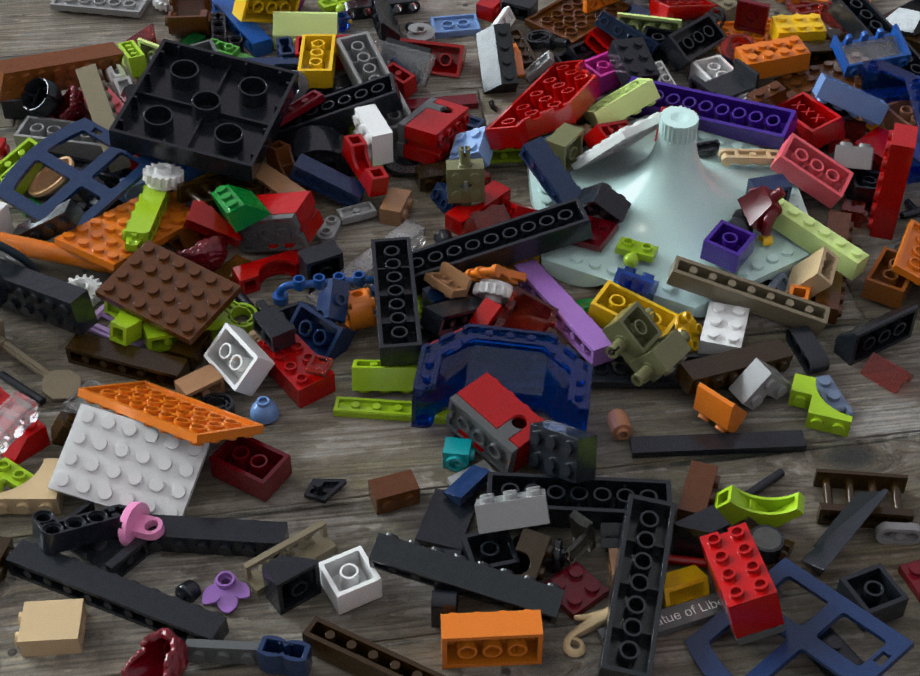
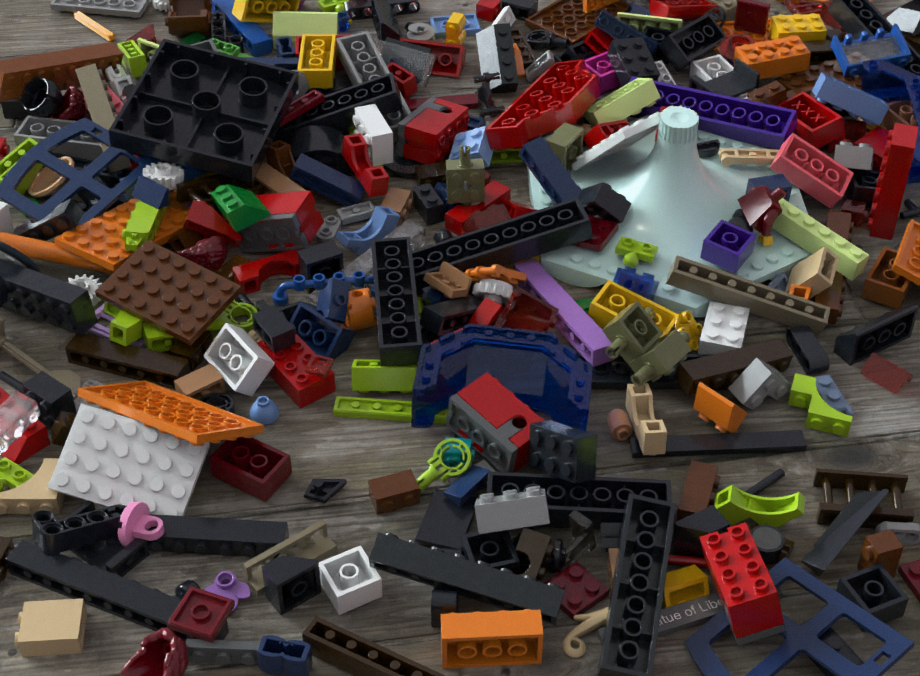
(50, 397): none -> black brick
(94, 26): none -> light orange axle
(151, 192): none -> dark blue slope
(201, 614): none -> dark red tile
(380, 225): none -> medium blue arch
(428, 204): none -> black brick
(445, 472): none -> lime pin
(455, 29): none -> yellow brick
(484, 94): none -> black axle
(649, 432): none -> tan arch
(883, 549): none -> reddish brown brick

